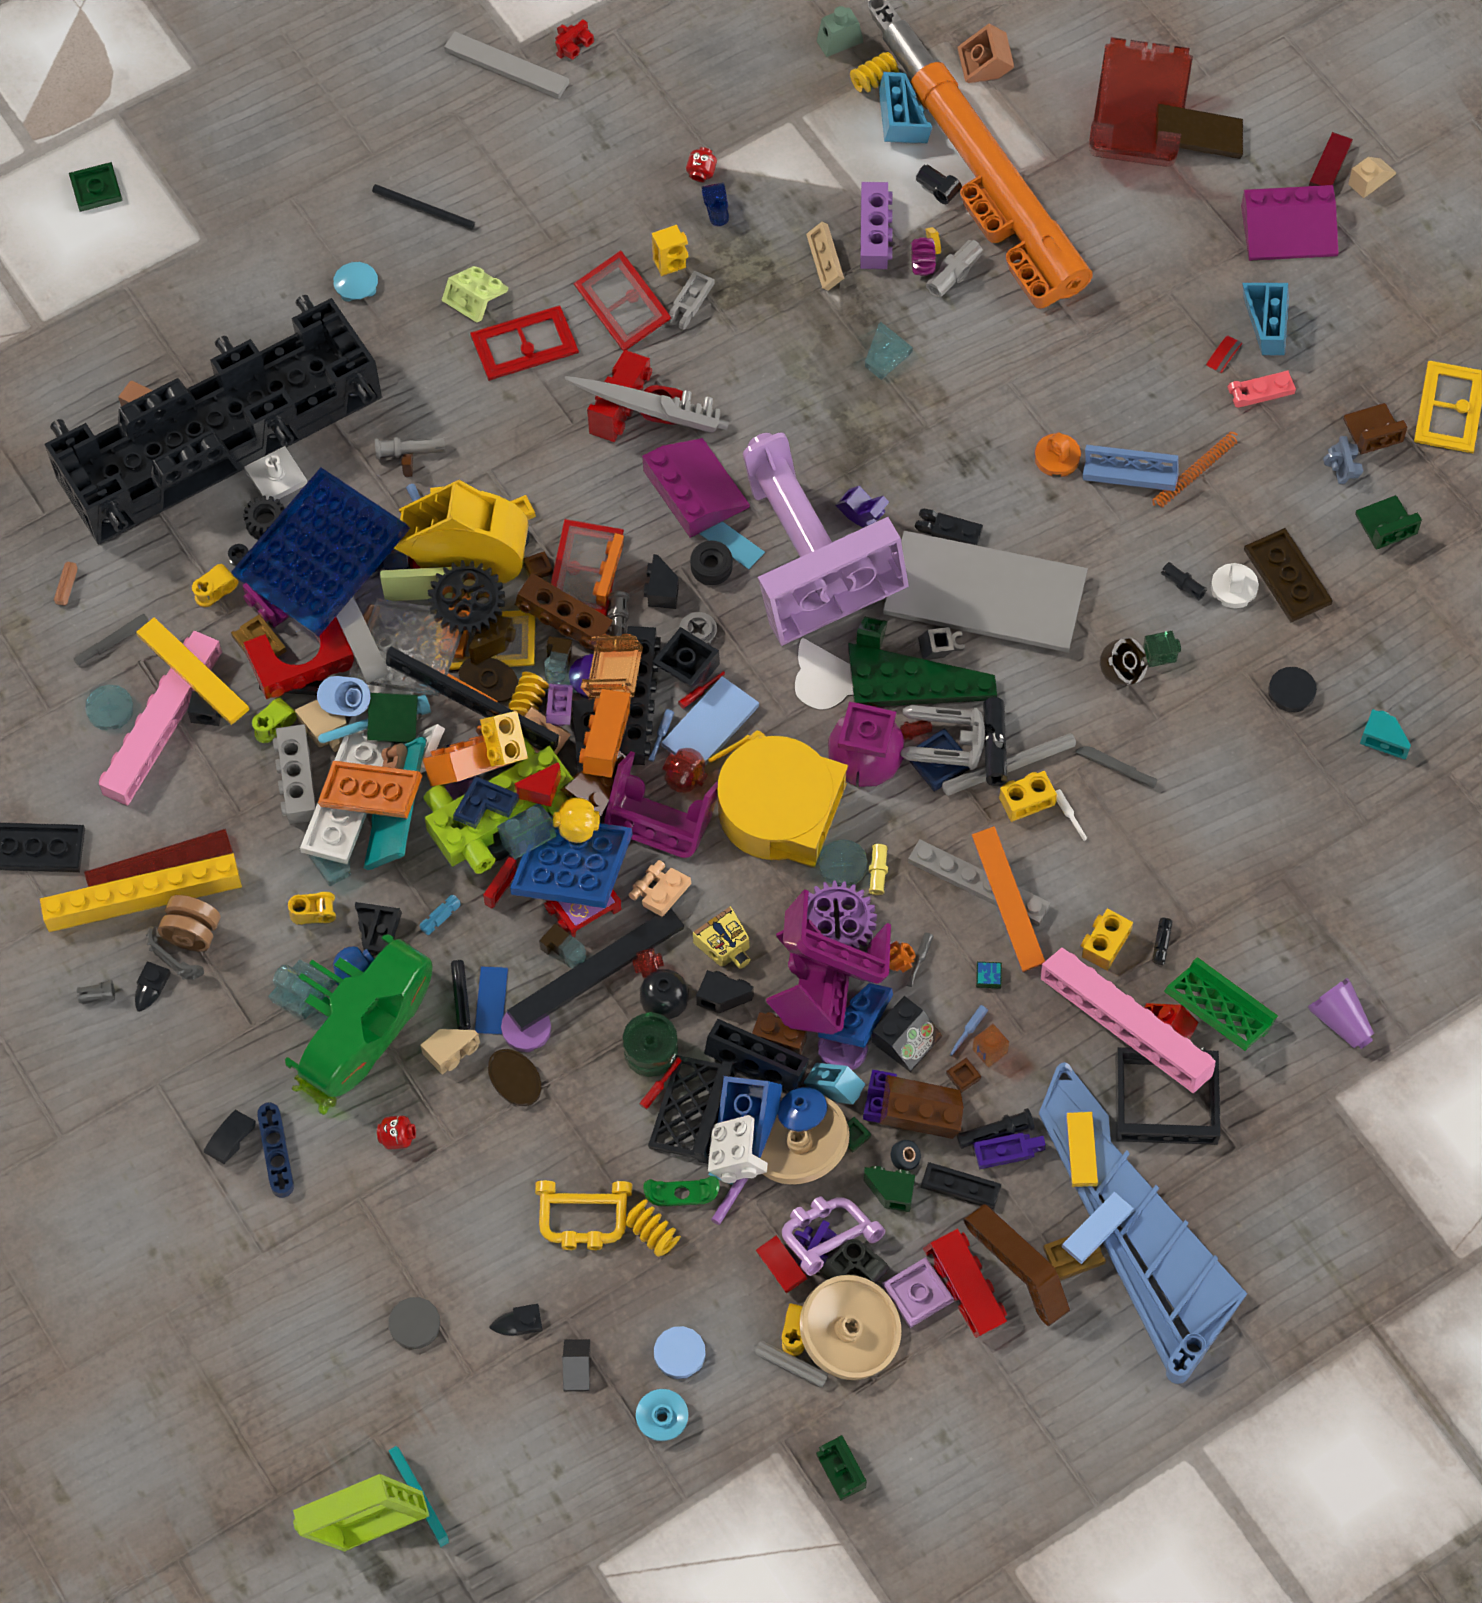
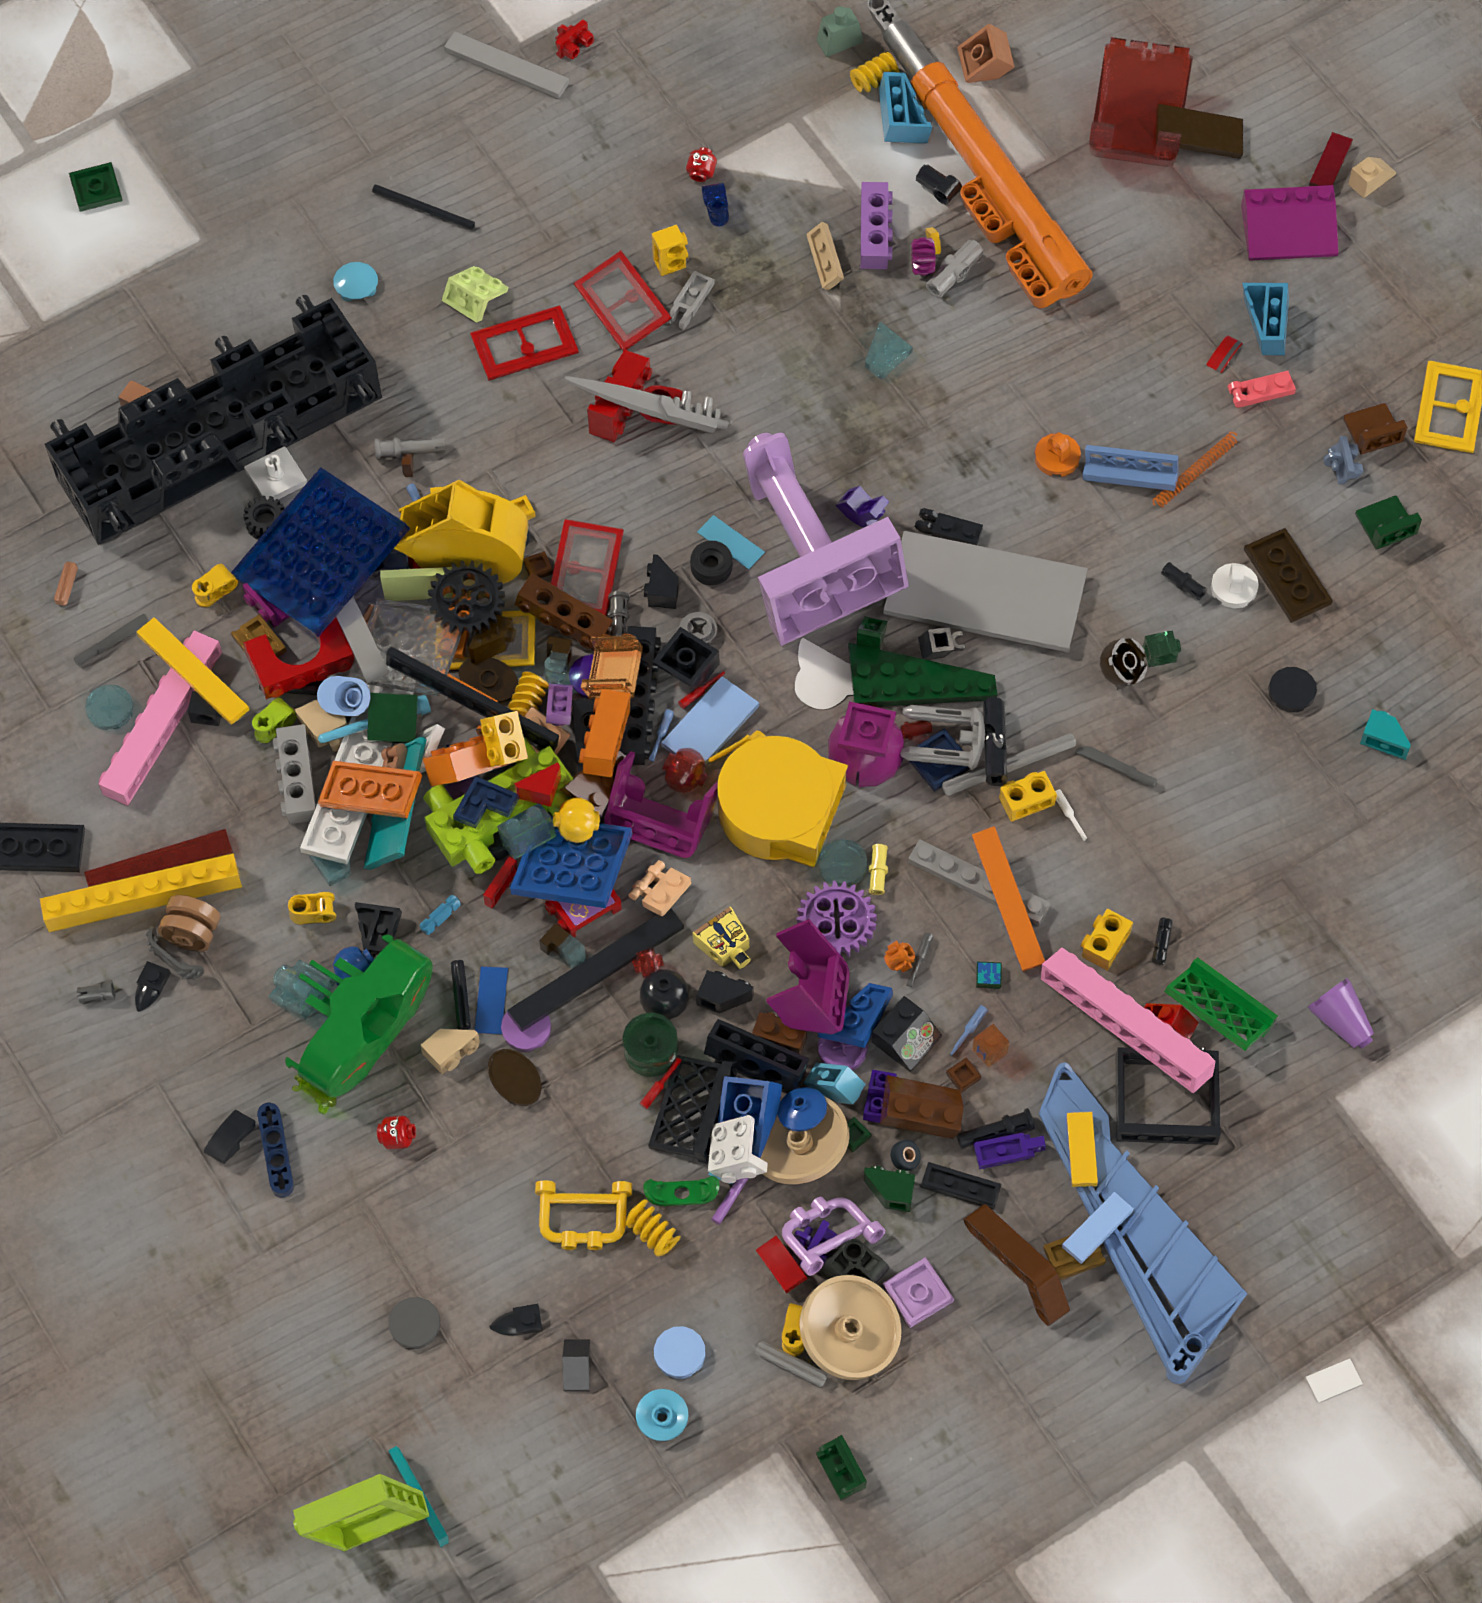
(235, 549): black bush -> none
(608, 569): orange plate -> none
(693, 485): magenta slope -> none
(830, 953): magenta windscreen -> none
(966, 1282): red wedge -> none
(1334, 1380): none -> white sticker

